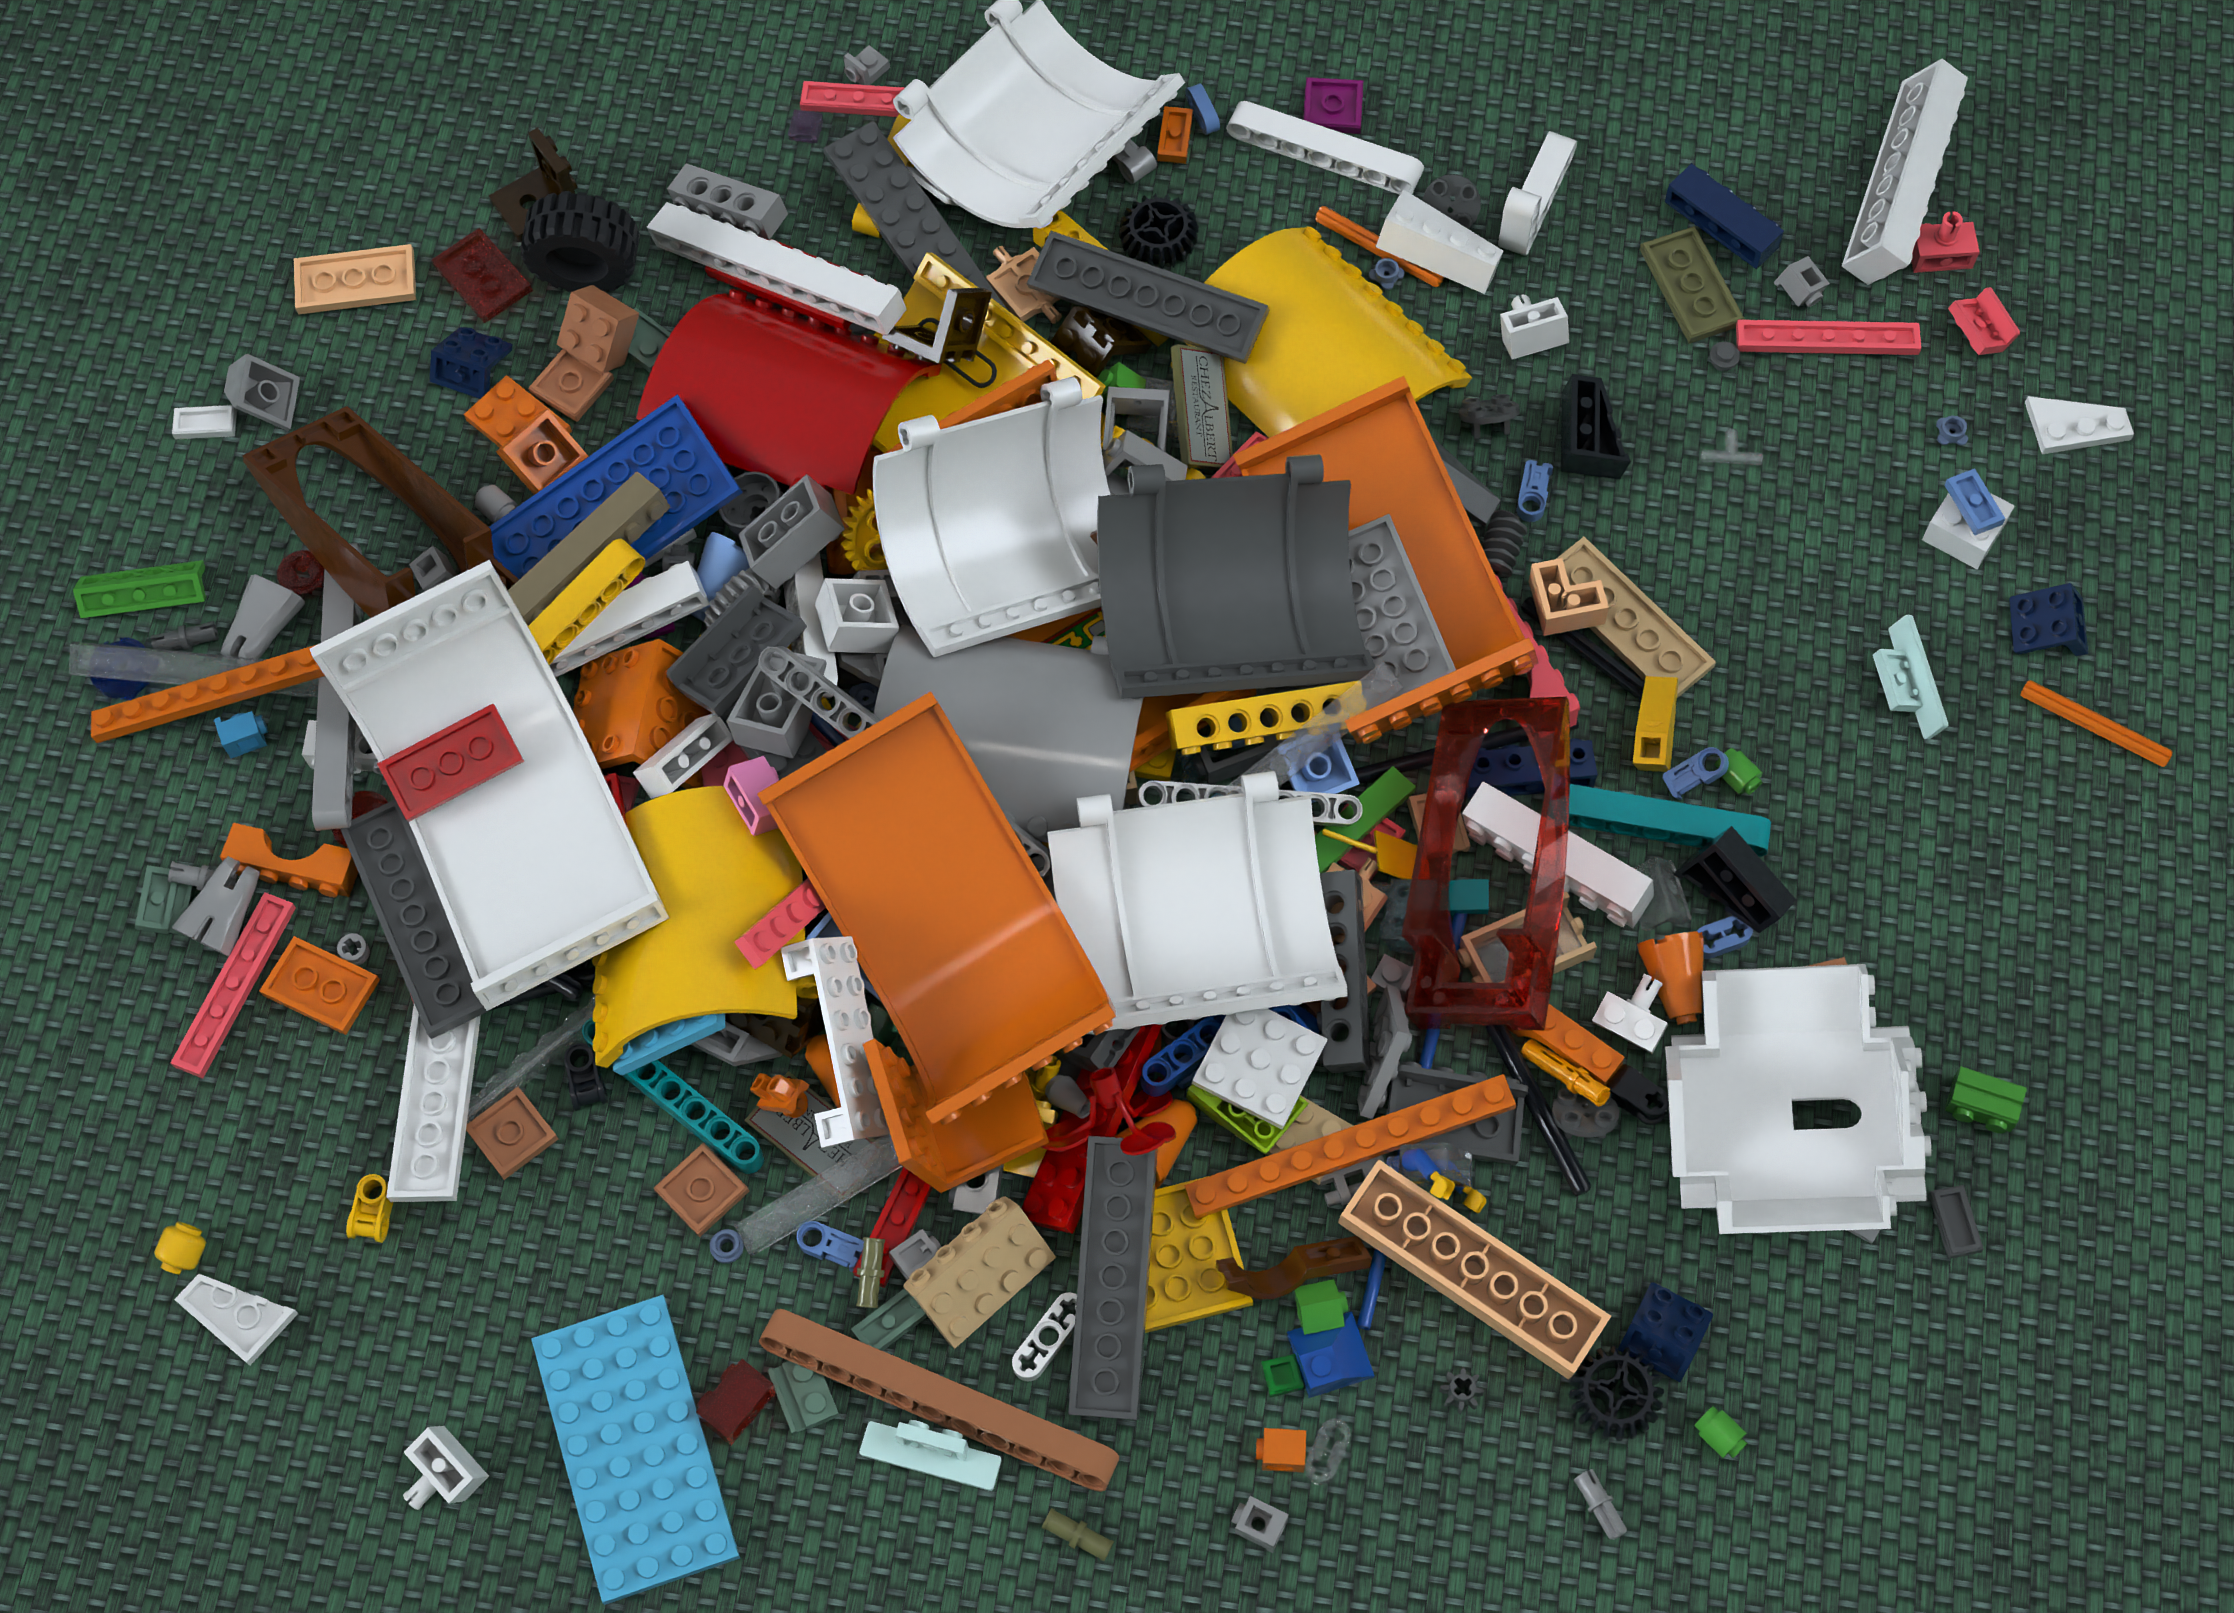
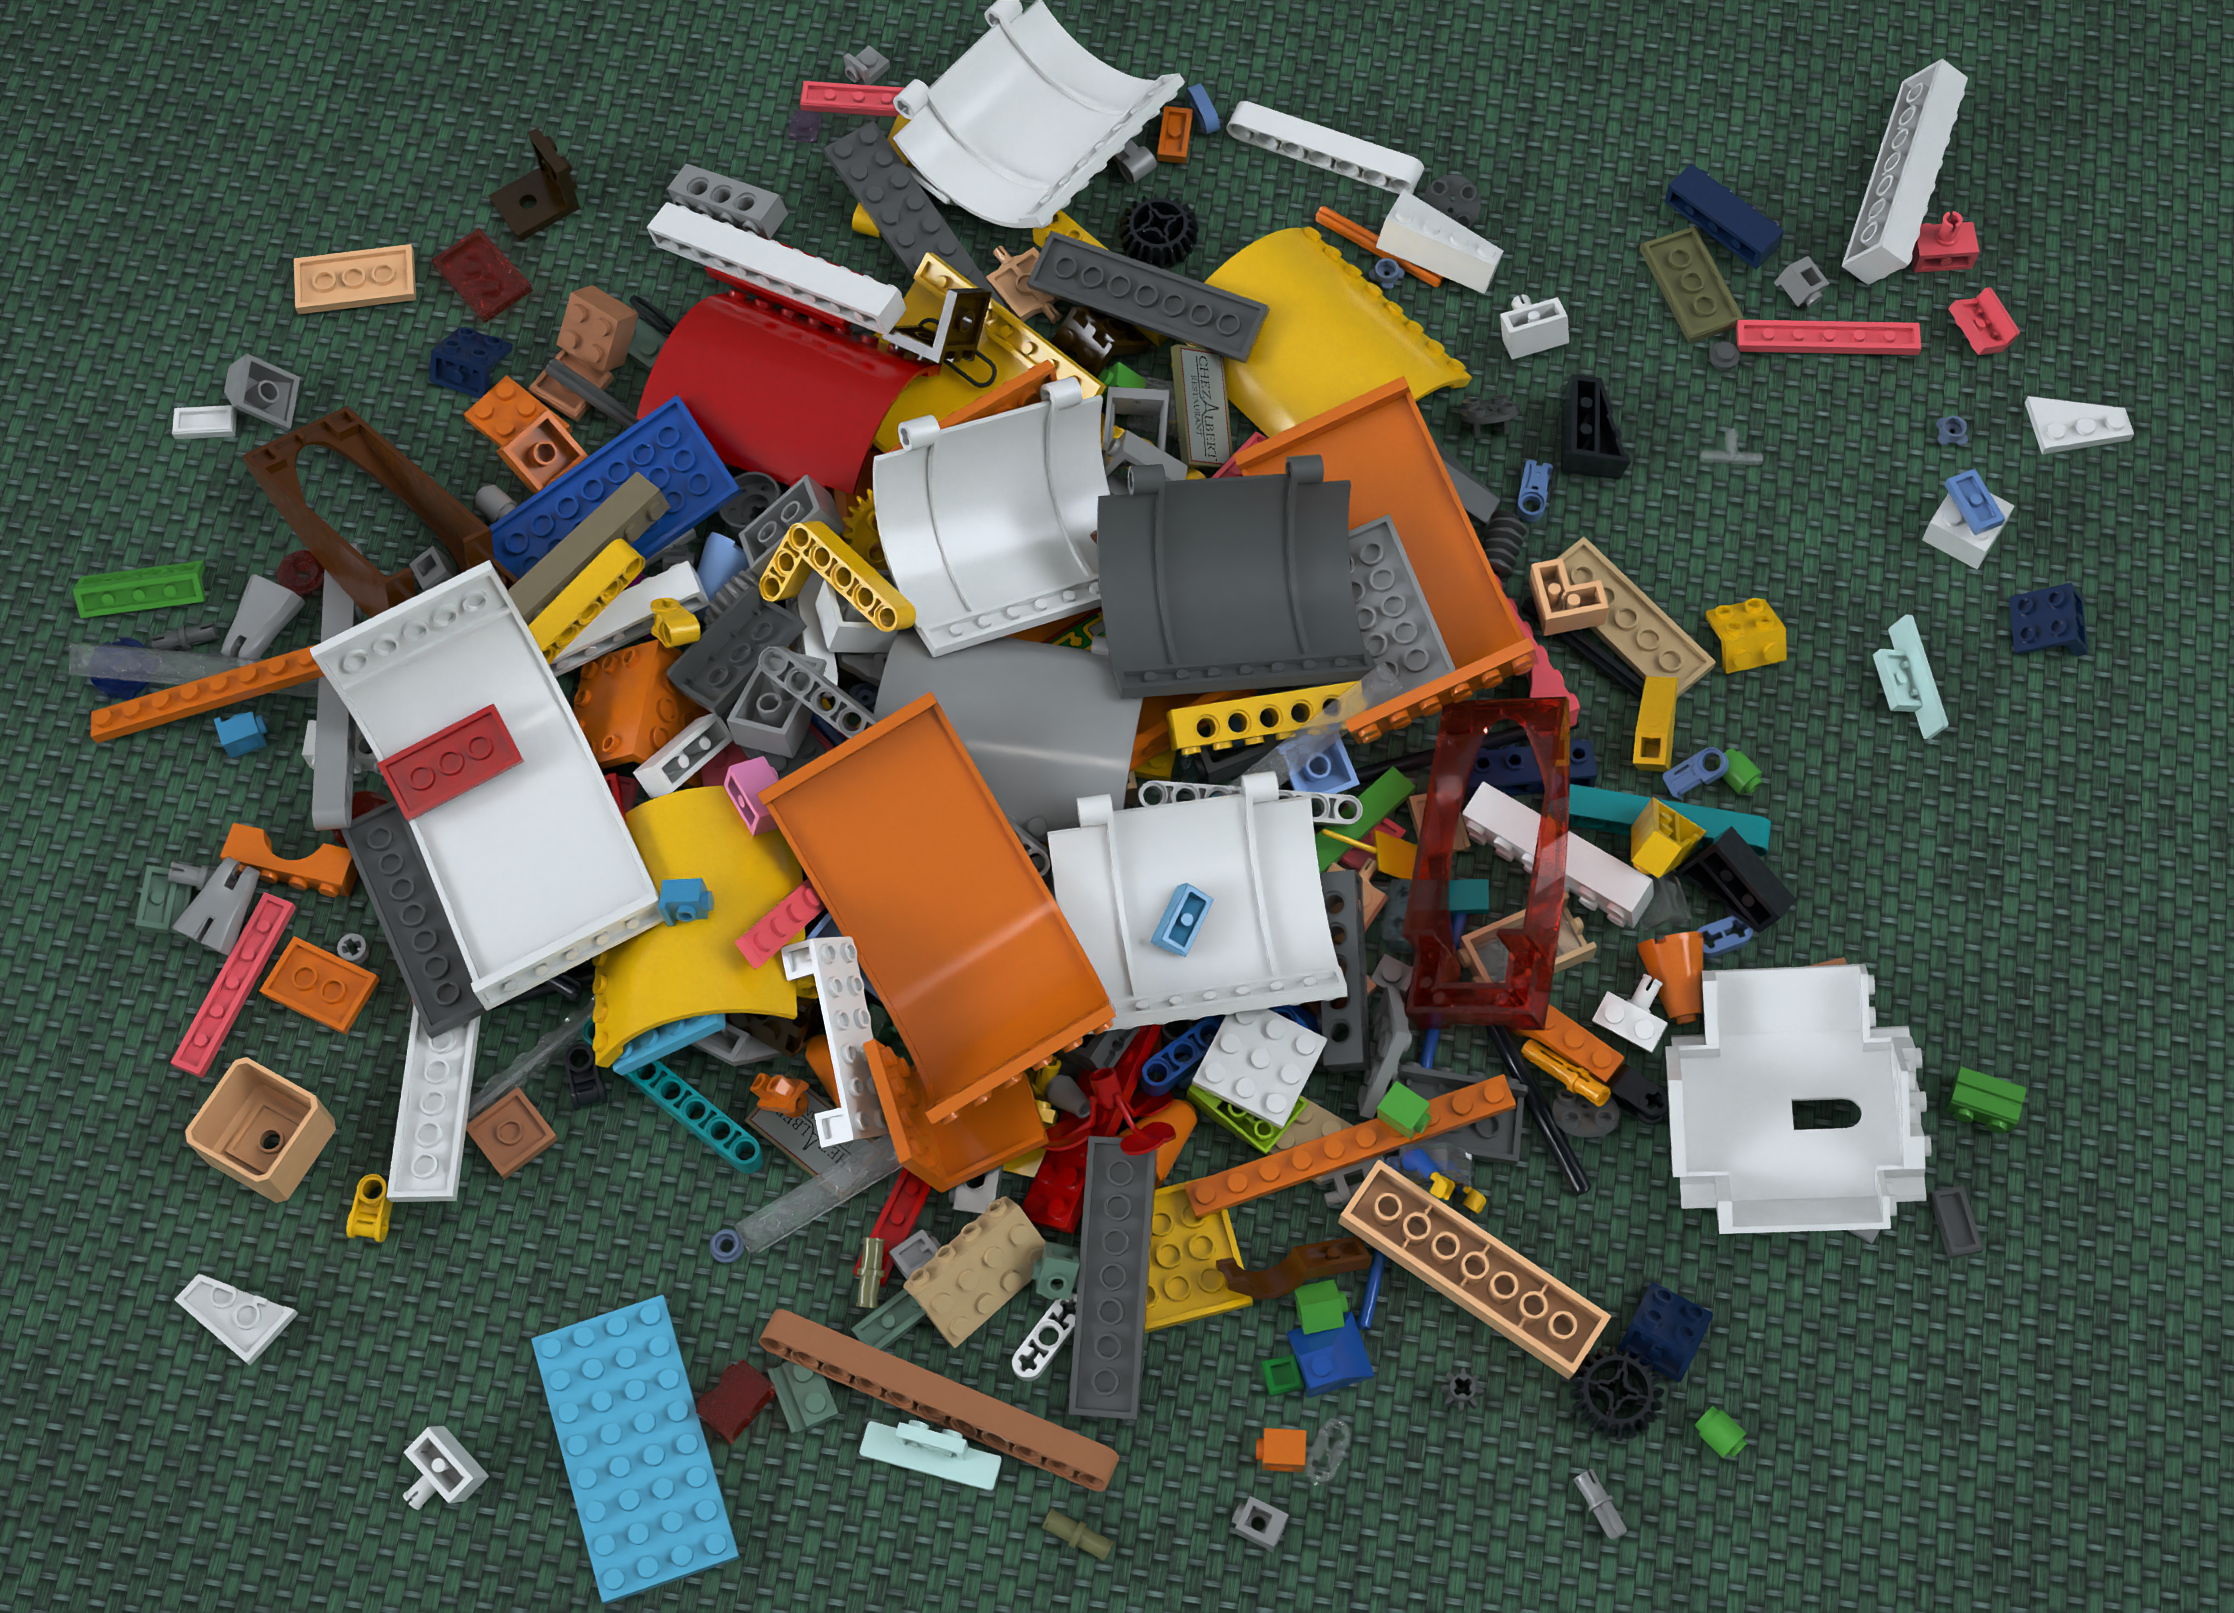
(180, 1247): yellow head -> none
(244, 1112): none -> light nougat plate
(579, 242): black tyre -> none
(591, 393): none -> dark grey axle
(634, 300): none -> black piece
(673, 623): none -> yellow piece
(685, 900): none -> dark azure brick
(701, 1189): nougat plate -> none
(818, 547): none -> yellow beam
(834, 1245): medium blue piece -> none
(1056, 1271): none -> sand green brick
(1182, 919): none -> dark azure slope
(1334, 103): magenta tile -> none
(1404, 1111): none -> bright green brick
(1528, 206): white beam -> none
(1662, 839): none -> yellow wedge
(1748, 634): none -> yellow bracket
(2096, 723): orange axle -> none

